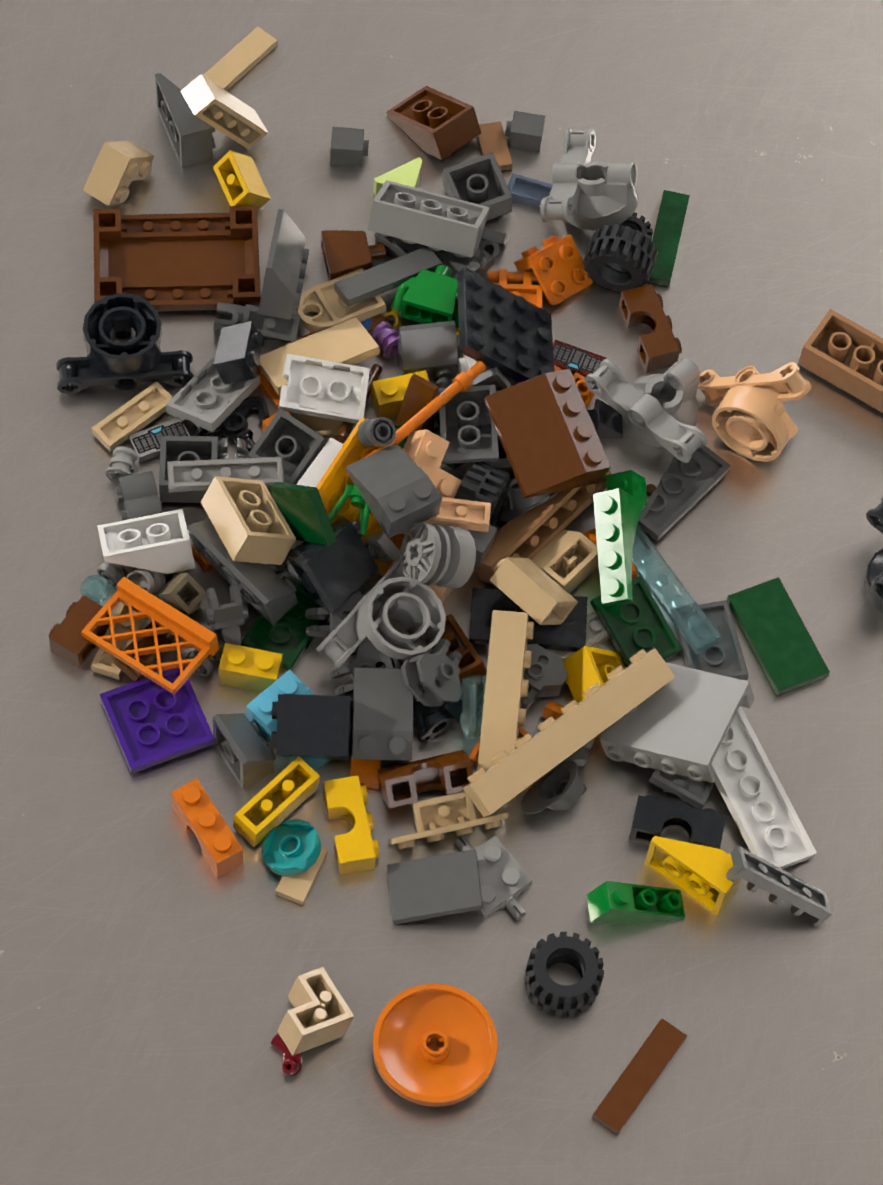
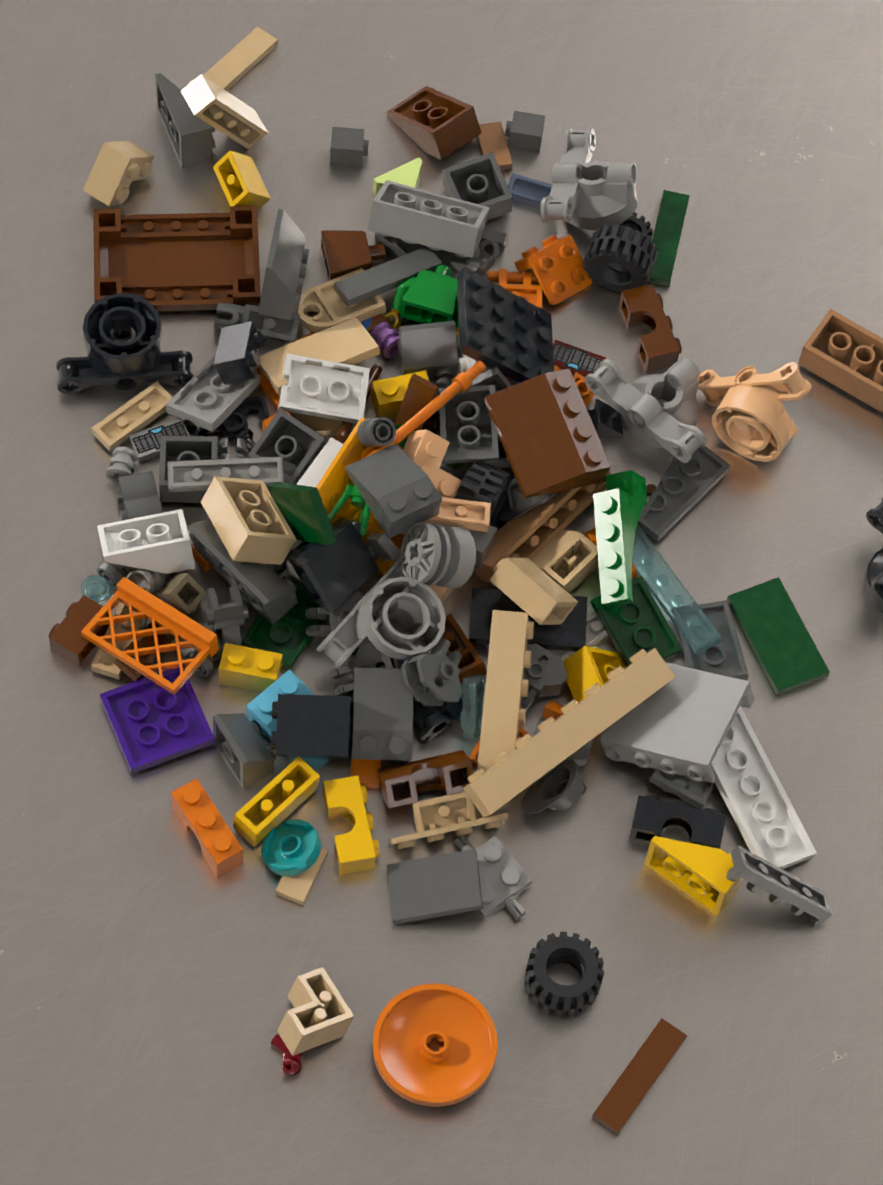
(633, 904): green slope -> none

